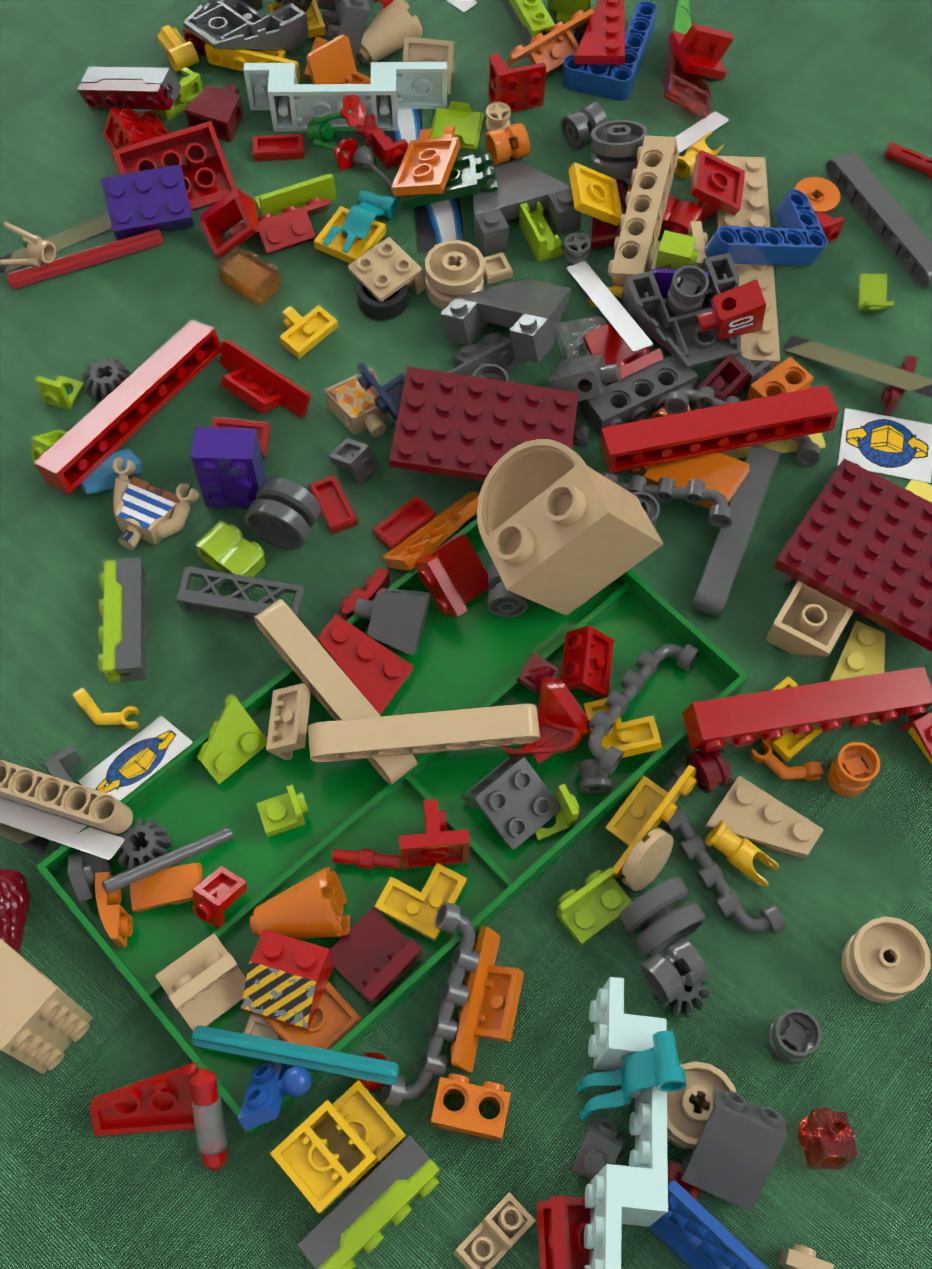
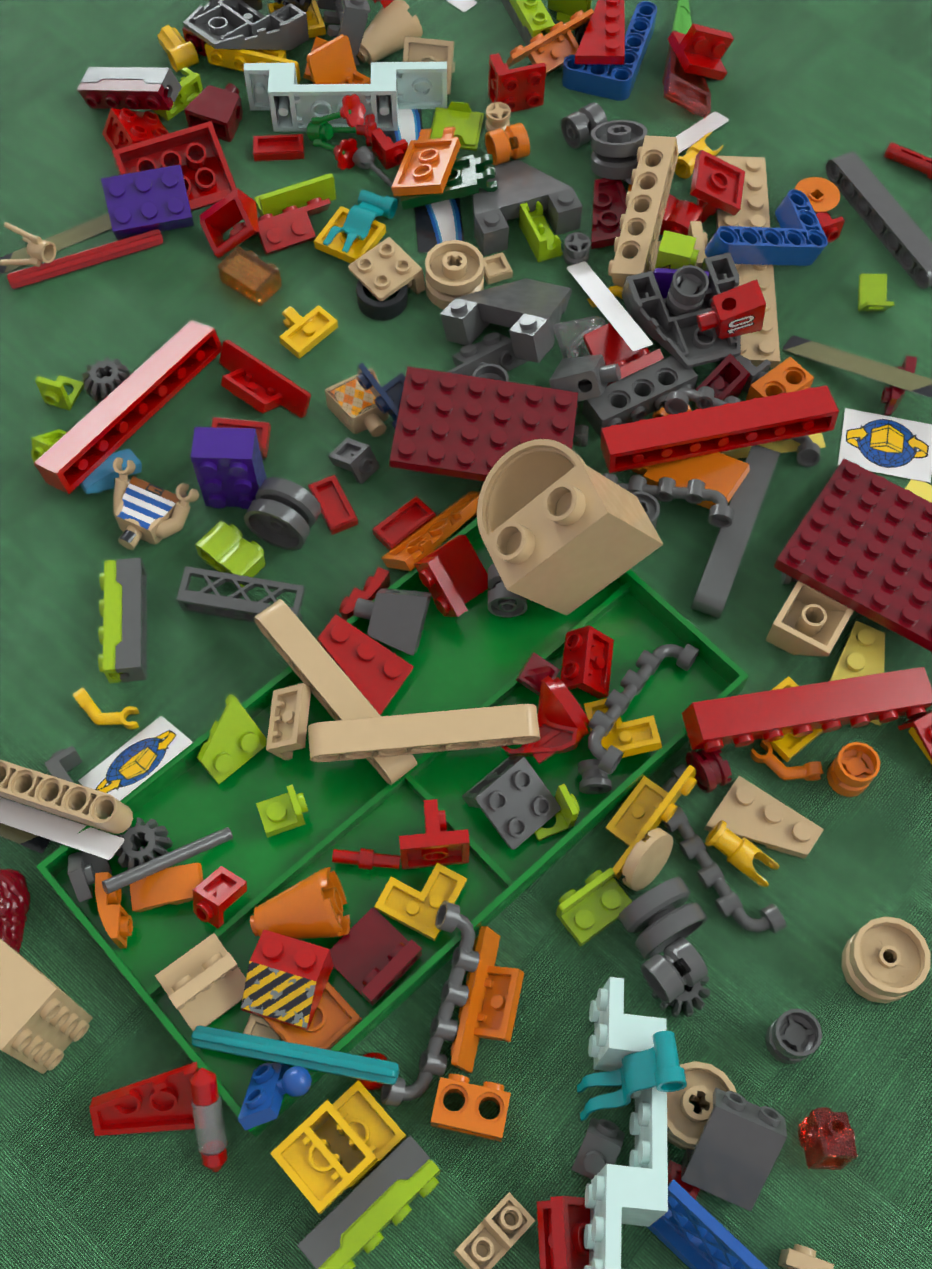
(595, 194): yellow plate -> none

